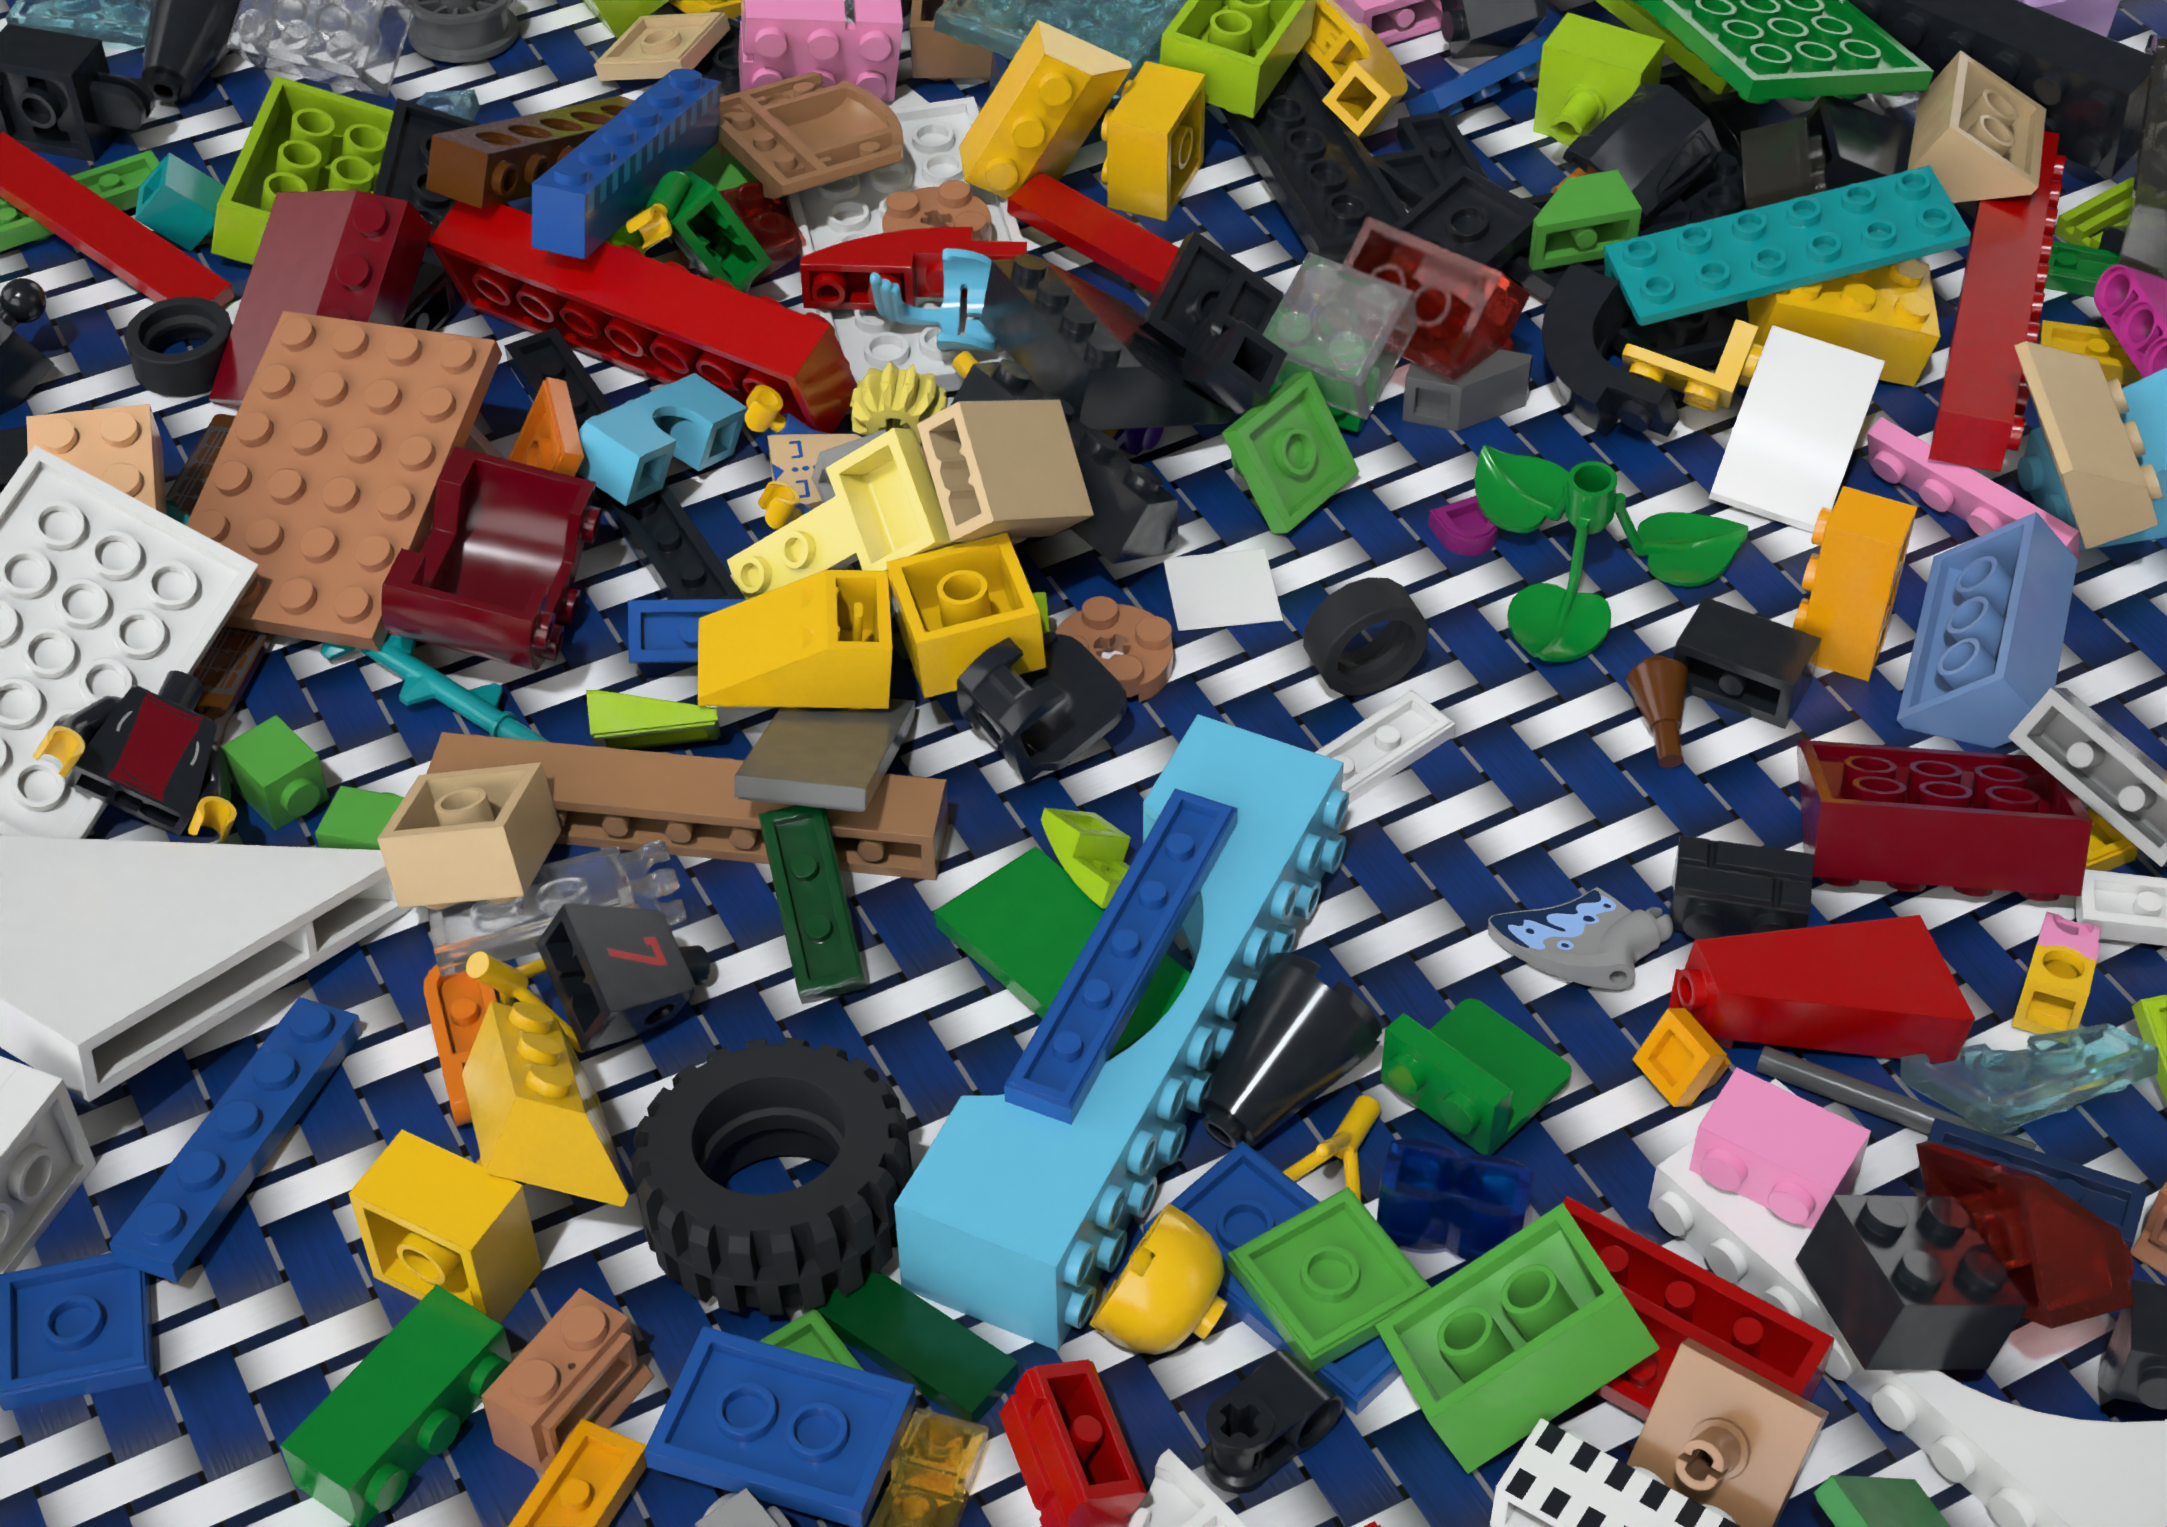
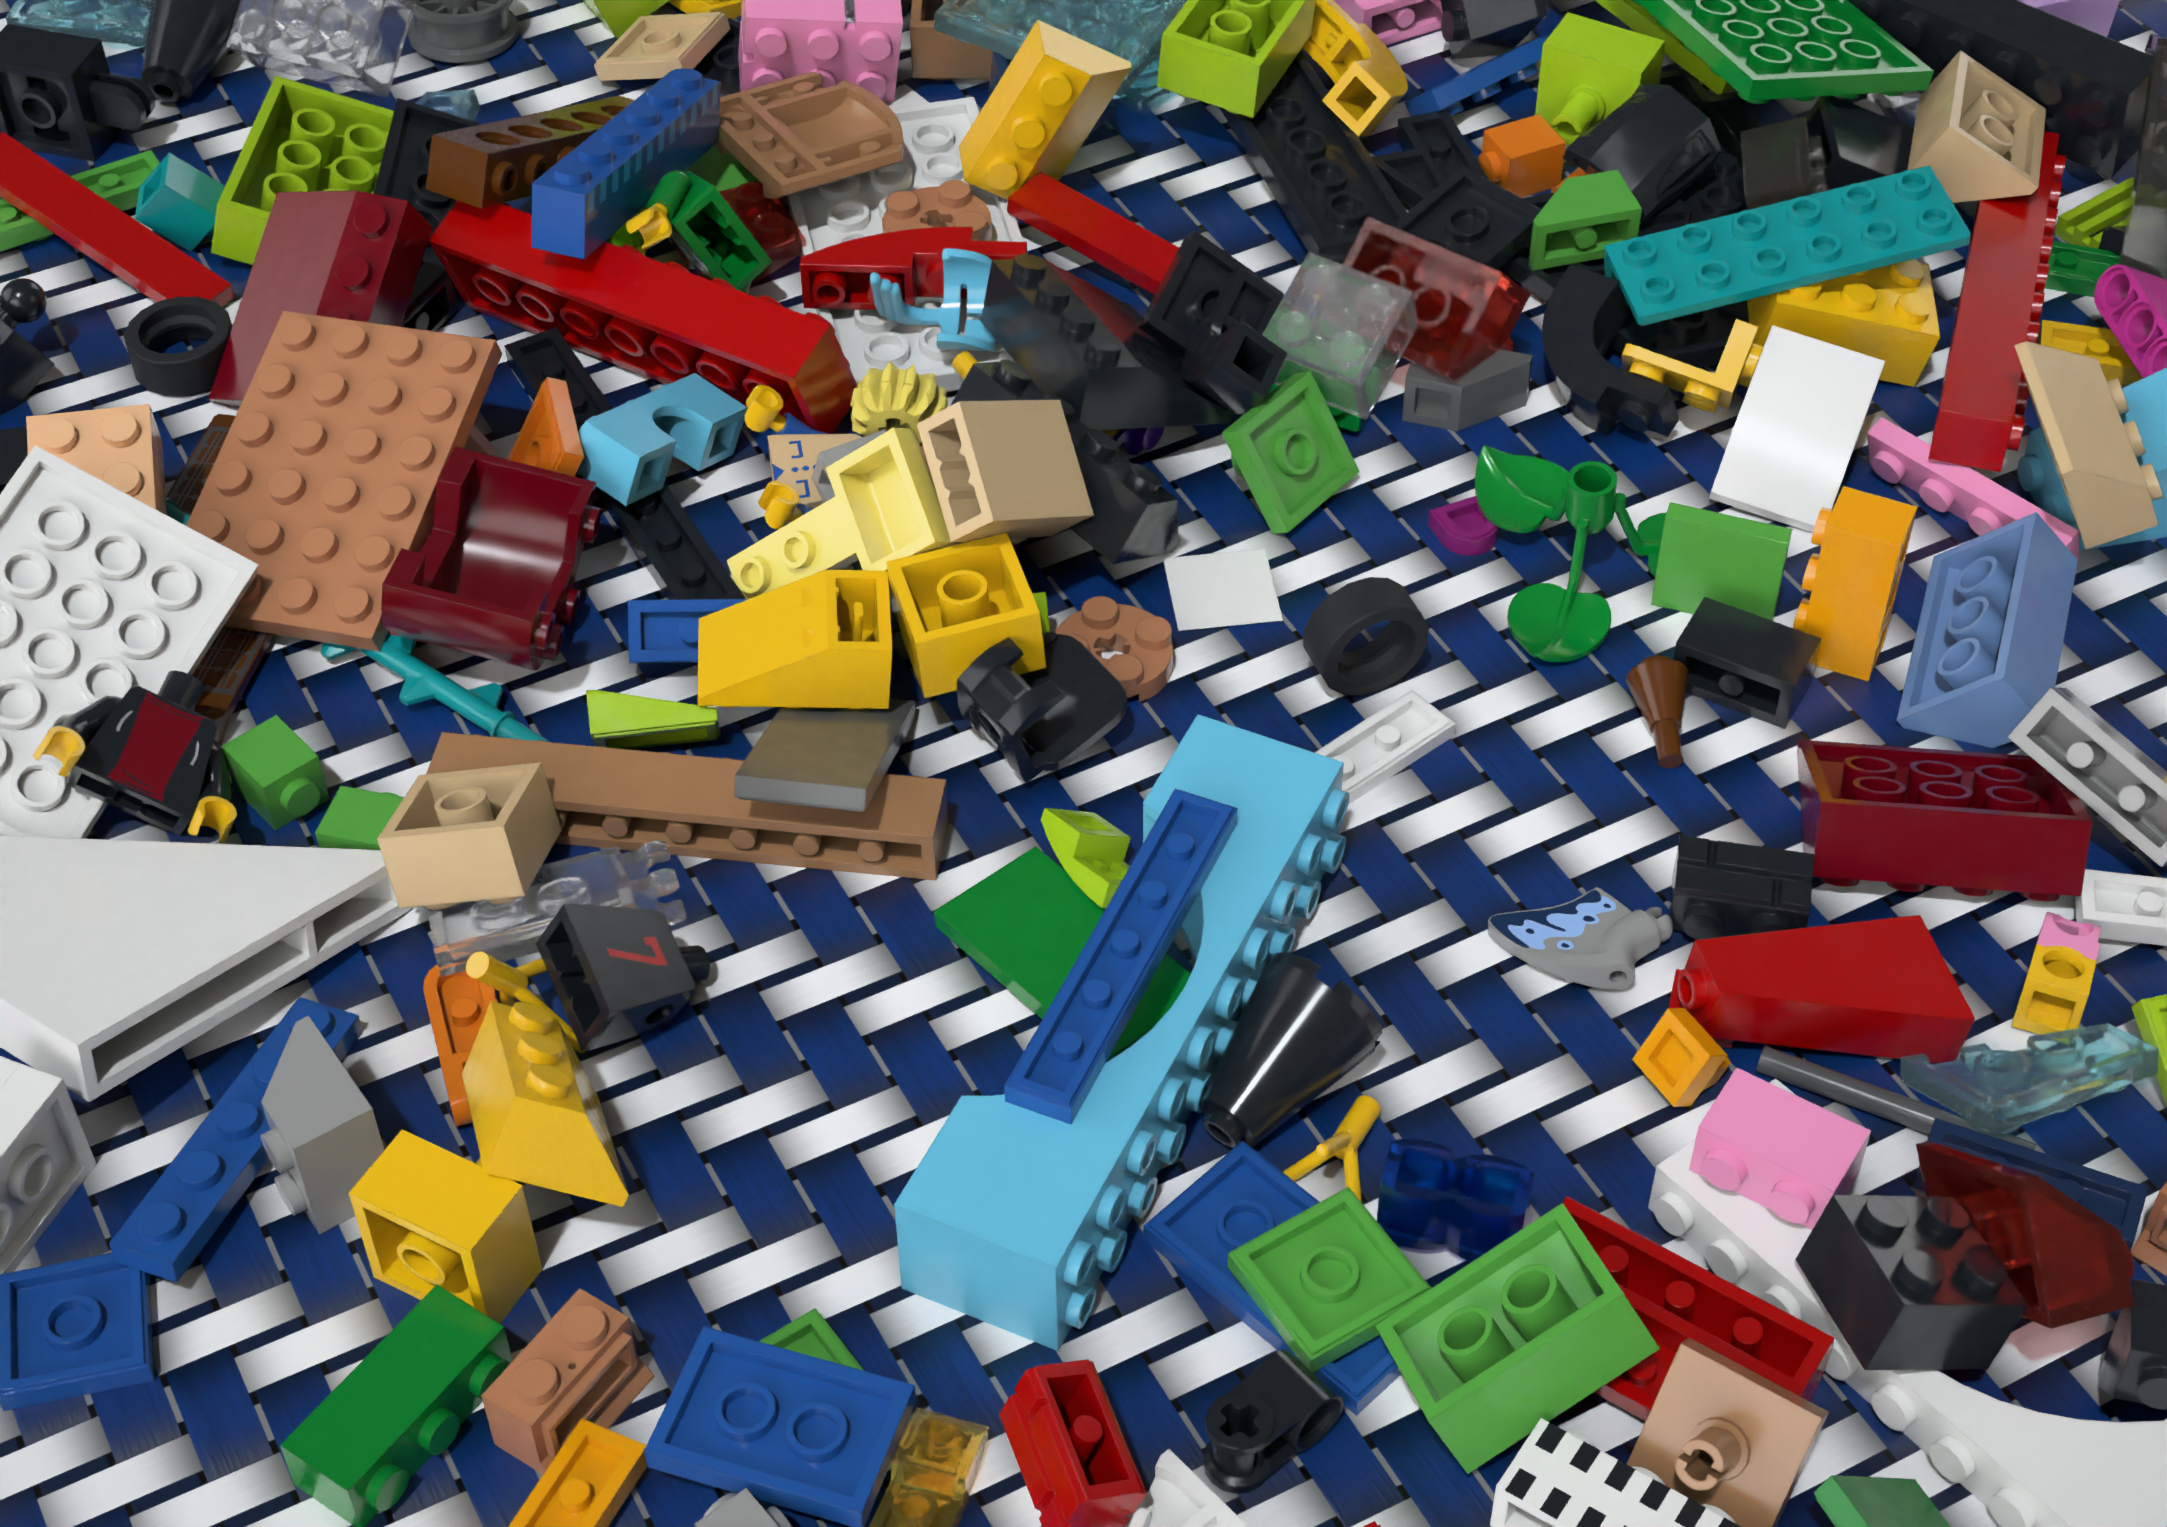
(318, 1130): none -> light grey slope
(756, 1107): black tyre -> none
(812, 902): dark green tile -> none
(920, 1345): dark green tile -> none
(1154, 140): yellow brick -> none
(1165, 1288): yellow cylinder -> none
(1472, 1072): green bracket -> none
(1523, 156): none -> orange brick
(1721, 560): none -> bright green tile
(2107, 845): yellow tile -> none

